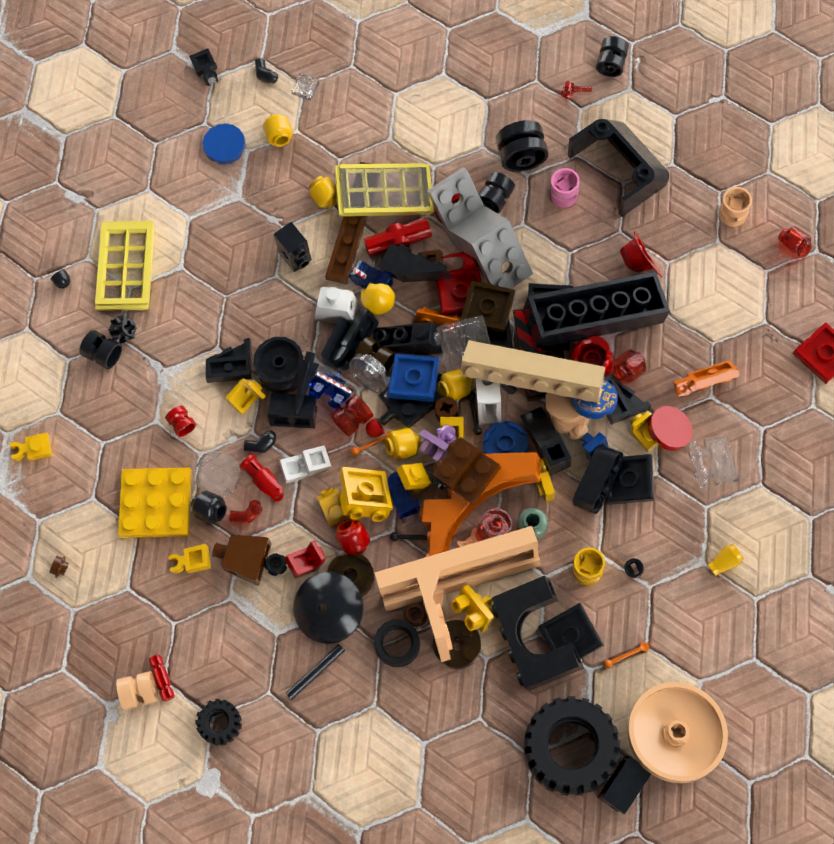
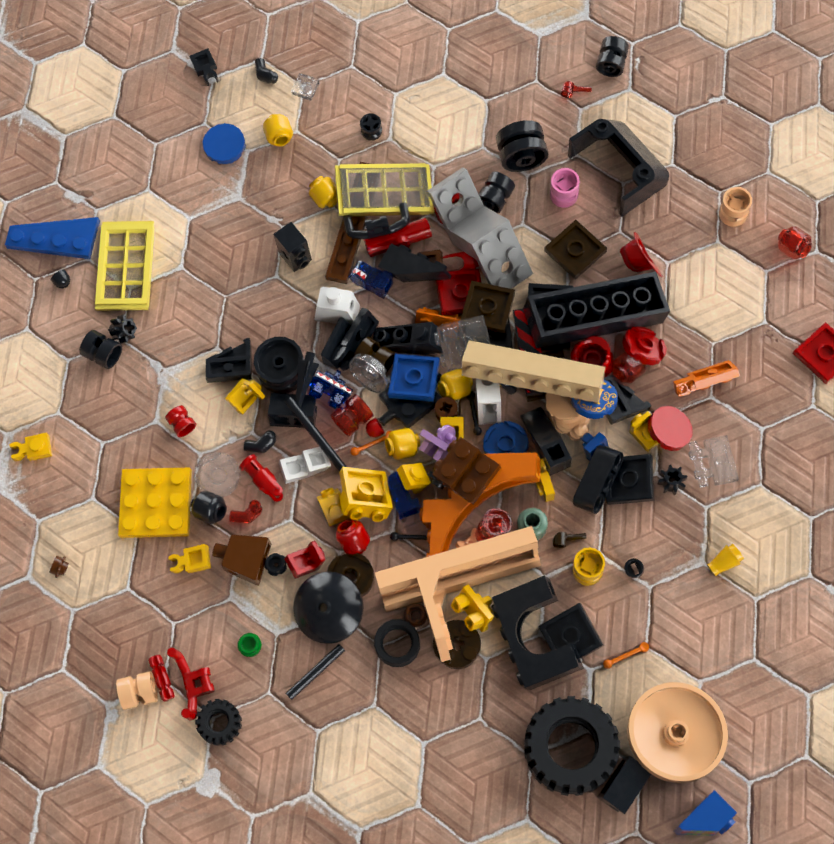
(60, 238): none -> blue wing
(189, 683): none -> red piece
(249, 645): none -> green plate
(314, 432): none -> black piece
(371, 121): none -> black wheel
(378, 227): none -> black piece
(378, 298): yellow hair -> none
(561, 538): none -> dark brown hand
(575, 249): none -> dark brown plate
(644, 346): none -> red tile
(669, 474): none -> black gear
(708, 817): none -> blue slope

